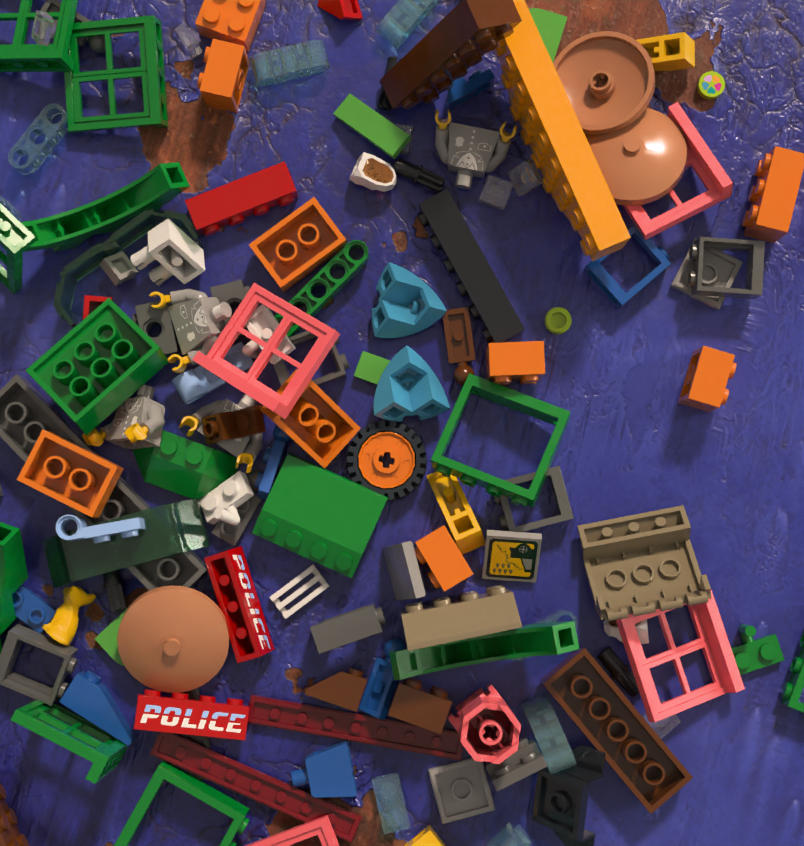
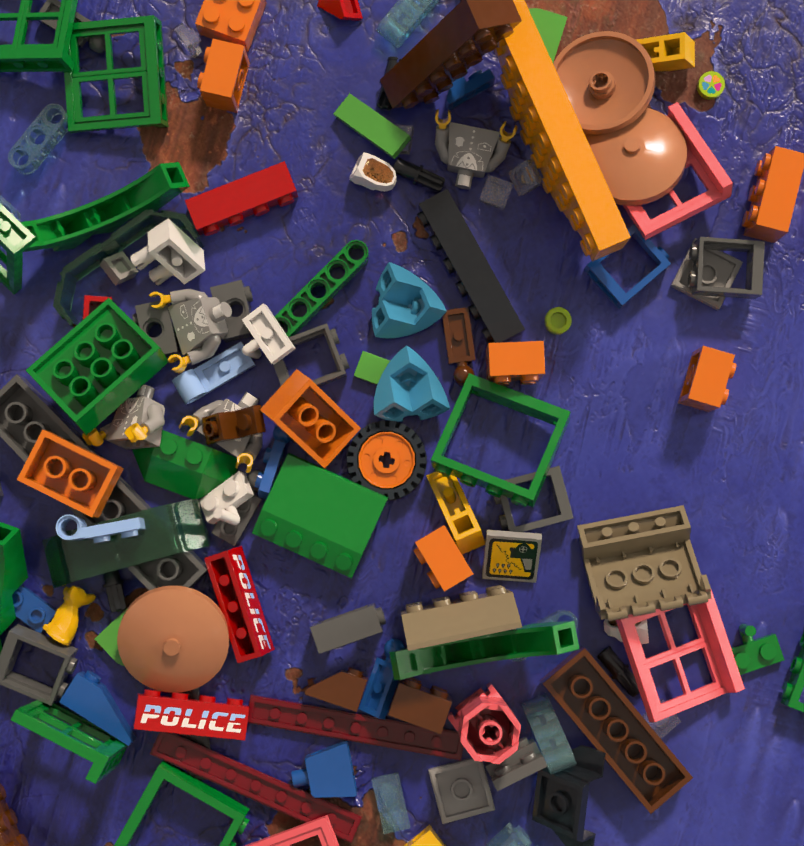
(43, 28): clear plate -> none
(248, 382): coral window -> none
(280, 605): white tile -> none
(289, 63): clear light blue beam -> none
(298, 244): orange brick -> none
(404, 571): light grey tile -> none

